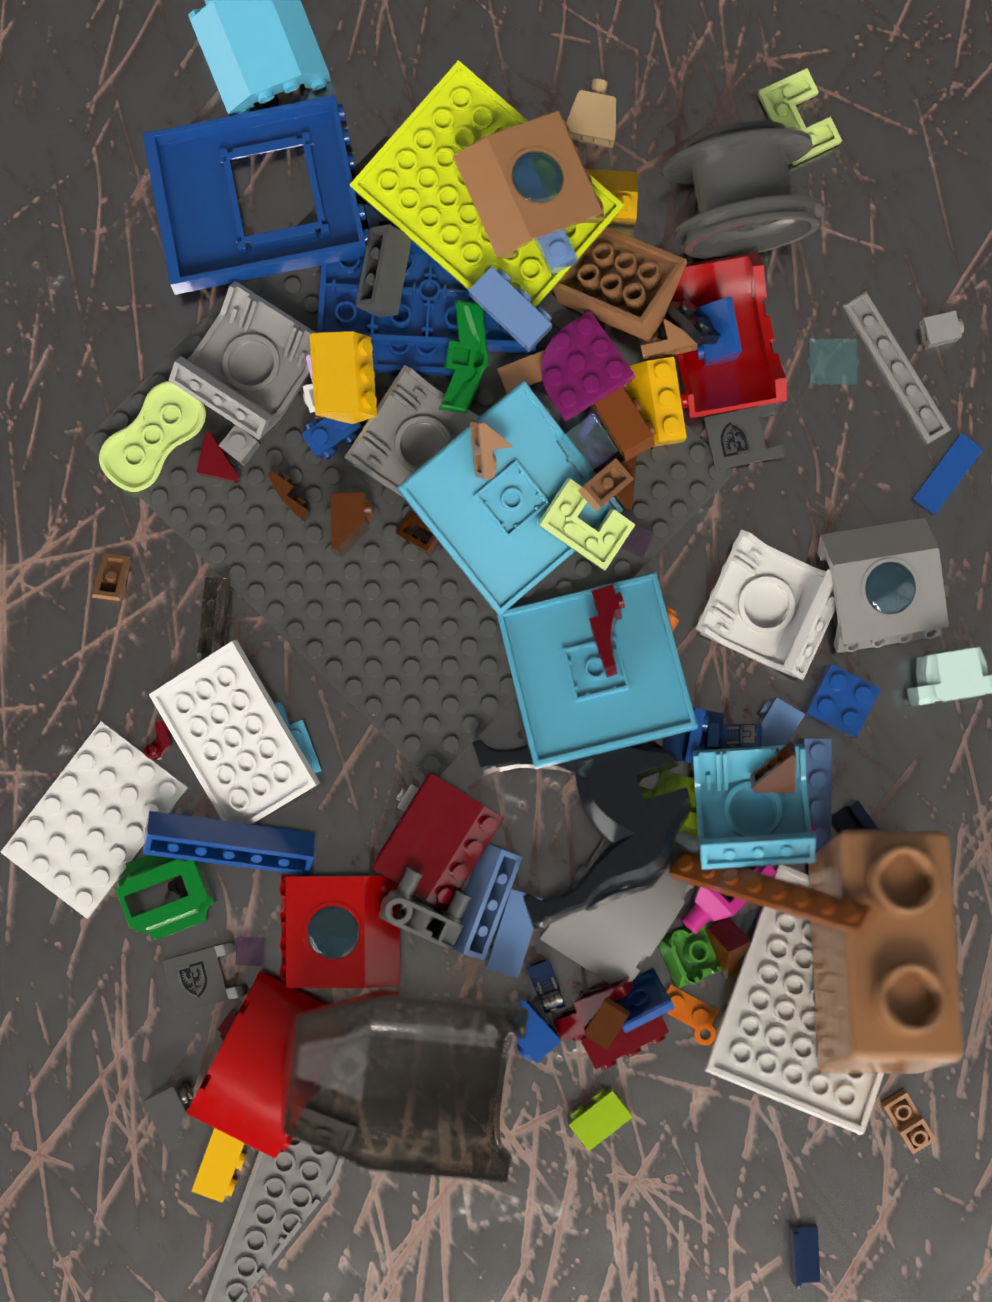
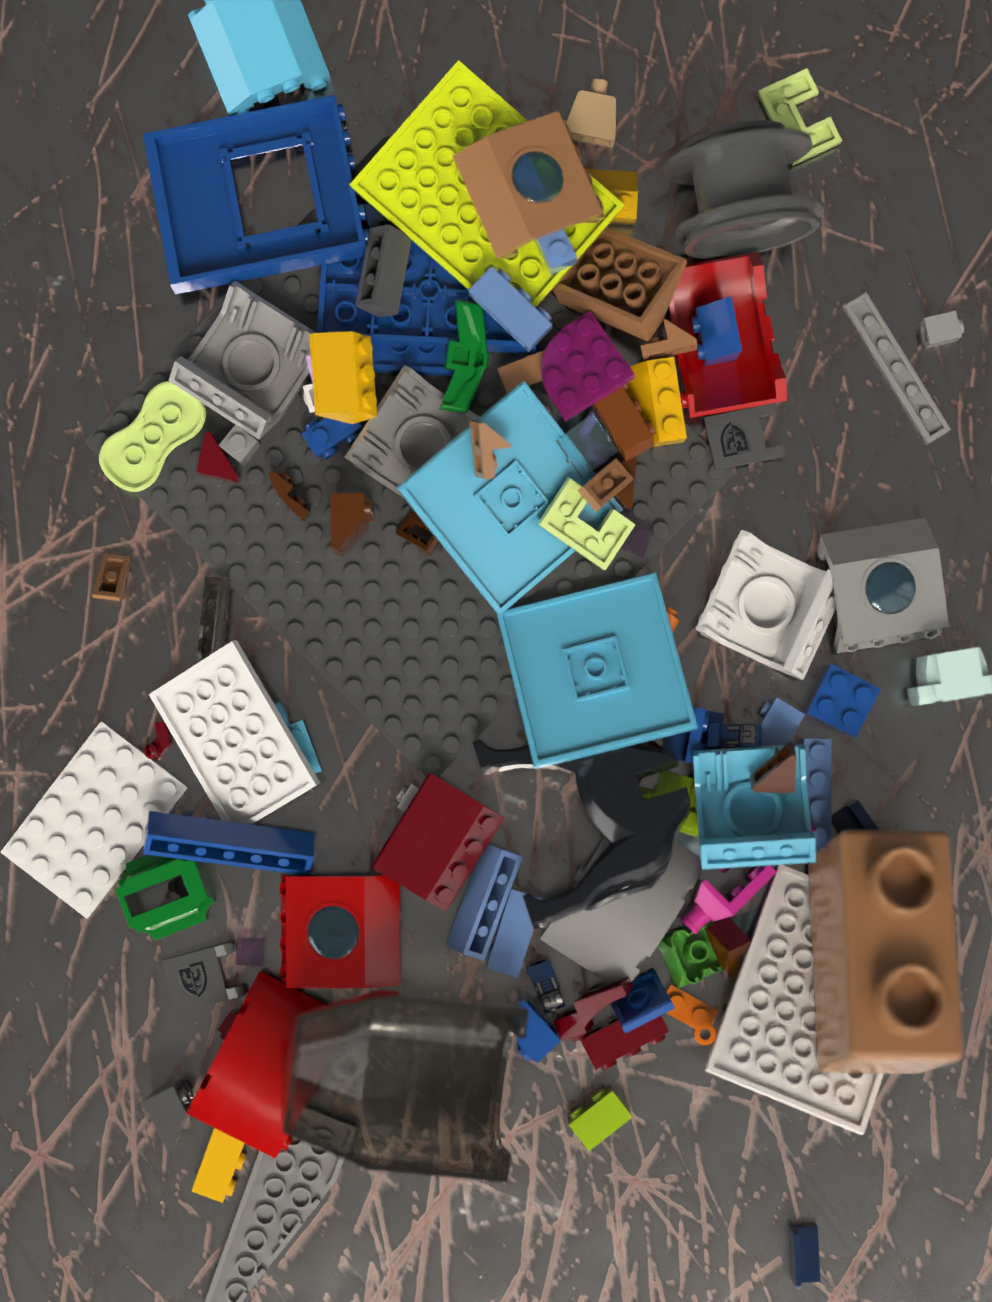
(416, 912): dark grey piece -> none
(606, 1023): reddish brown slope -> none
(608, 607): dark red slope -> none
(696, 326): black plate -> none
(775, 894): dark orange plate -> none
(833, 361): clear light blue piece -> none
(908, 1121): medium nougat slope -> none
(947, 474): blue tile -> none

